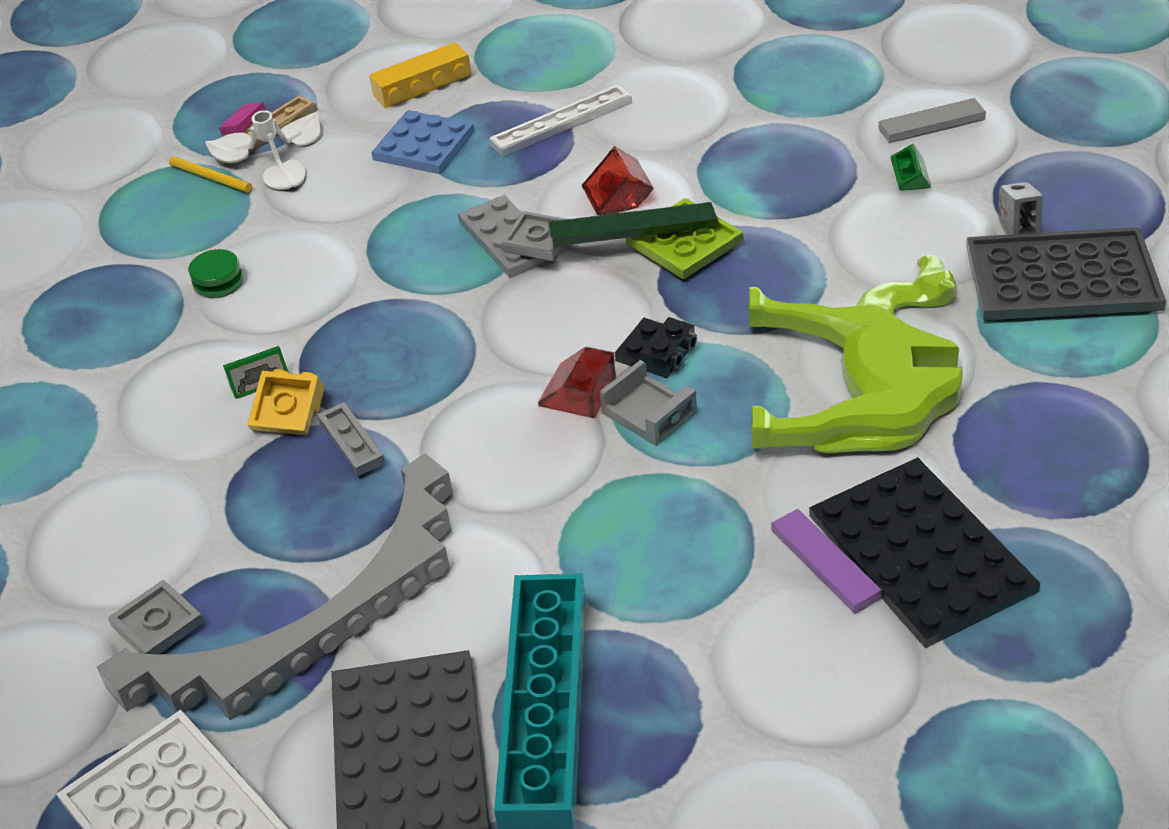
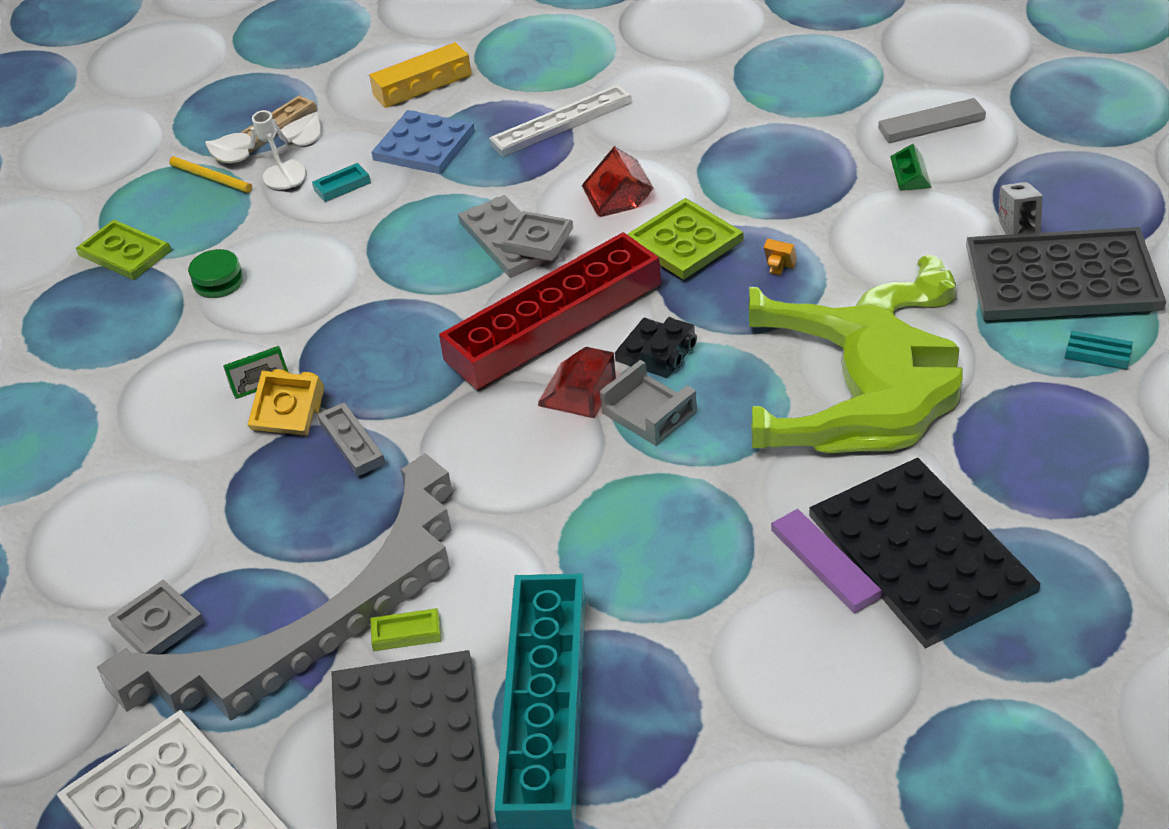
(123, 249): none -> lime tile
(241, 119): dark pink tile -> none
(341, 182): none -> teal tile
(405, 629): none -> lime tile
(549, 310): none -> red brick
(632, 224): dark green tile -> none
(779, 255): none -> light orange tile
(1099, 349): none -> teal tile

